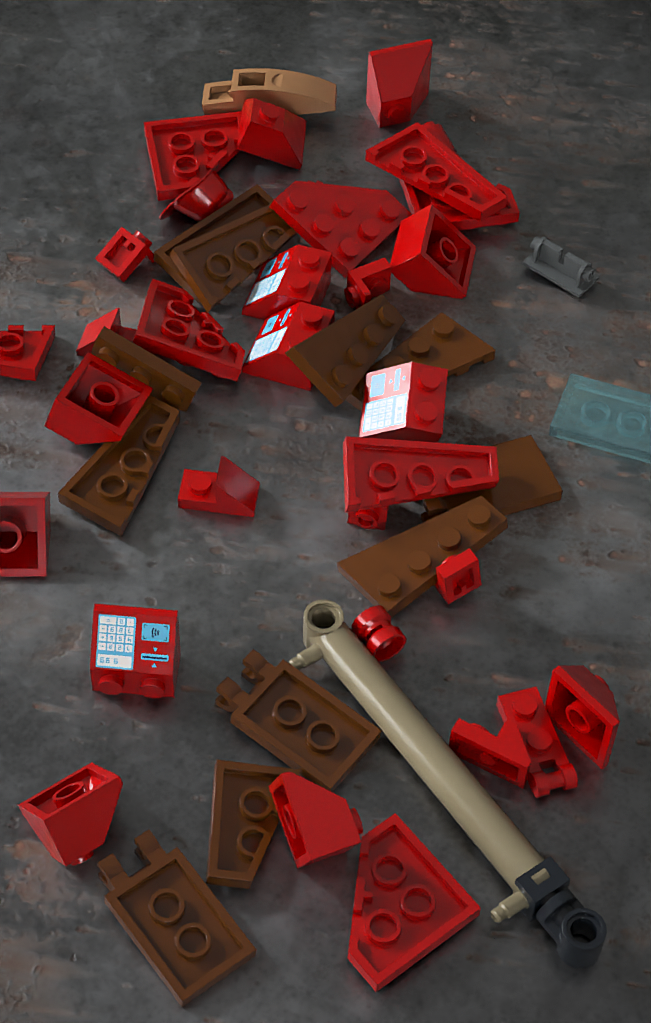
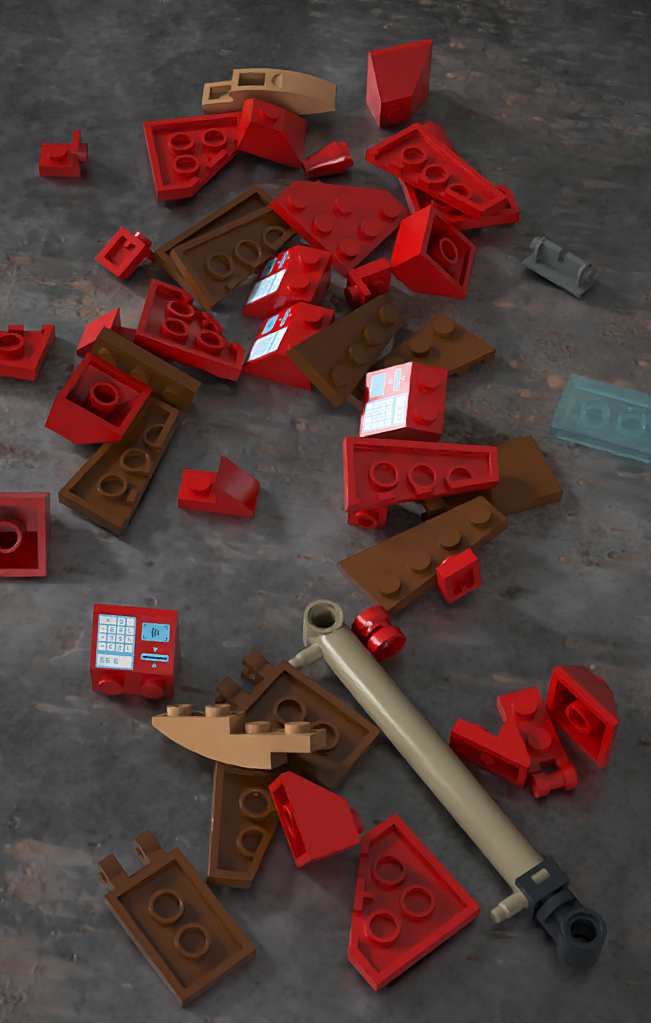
(63, 159): none -> red bracket
(74, 813): red slope -> none
(201, 198): red piece -> none
(232, 740): none -> medium nougat slope
(327, 161): none -> red cone

